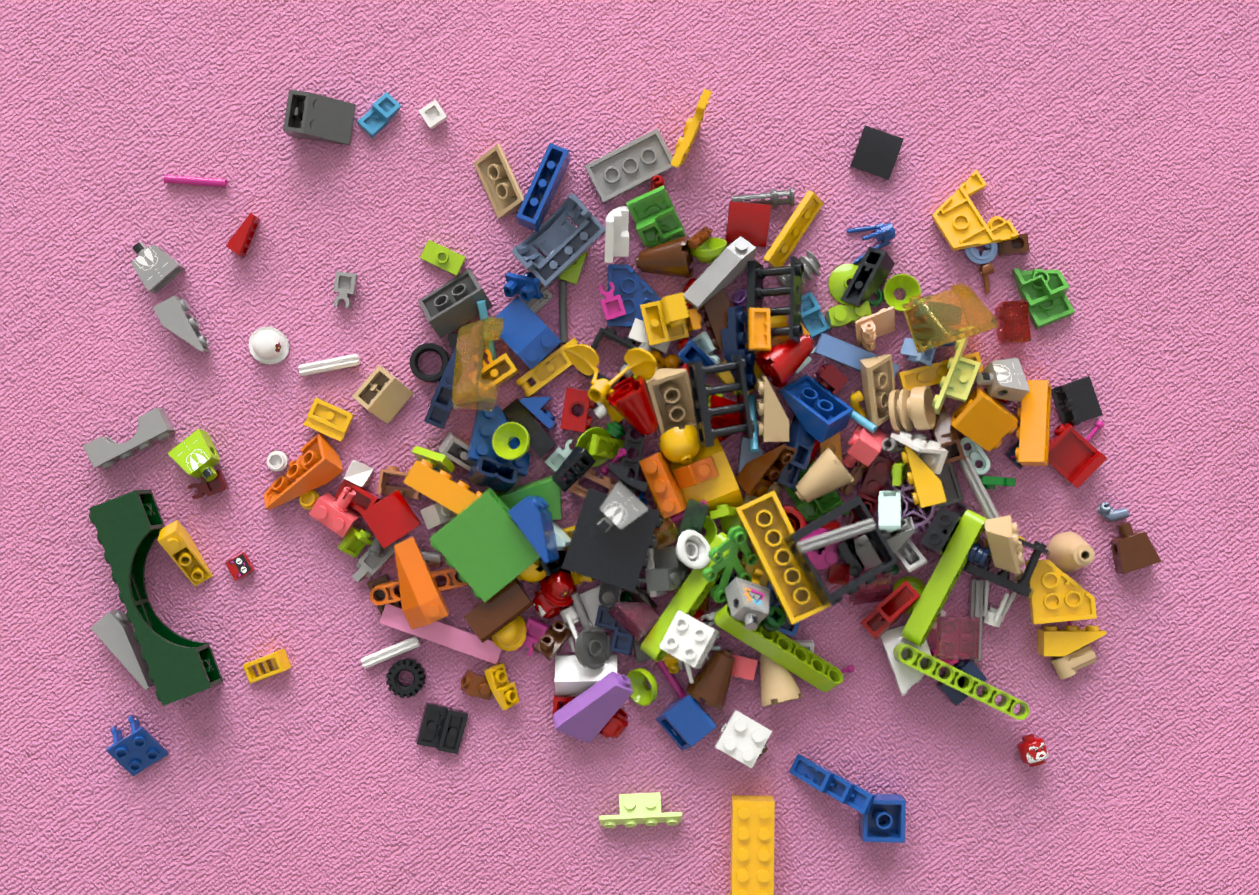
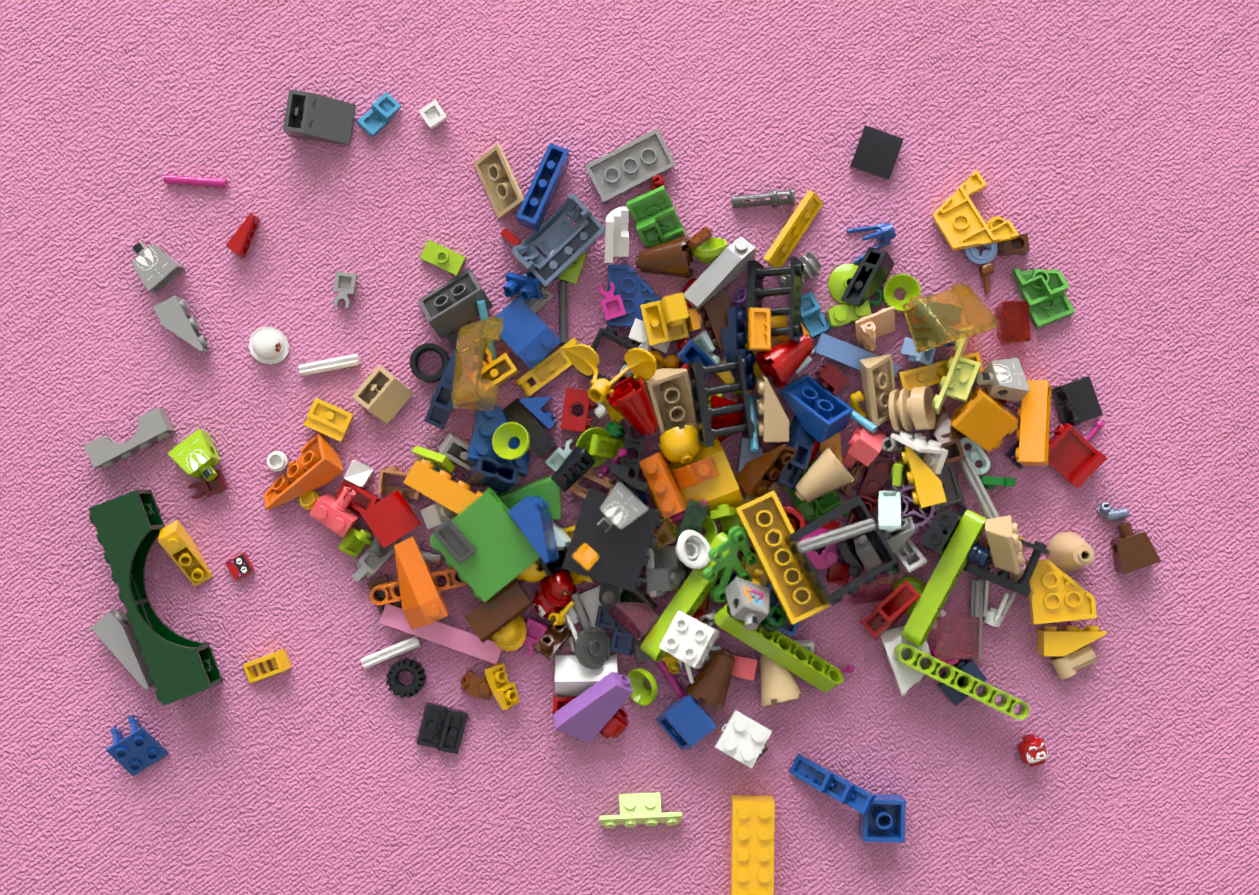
(454, 540): none -> dark grey tile
(510, 238): none -> red tile
(560, 617): none -> yellow hand
(586, 556): none -> light orange slope
(690, 131): yellow wing -> none
(749, 222): red slope -> none

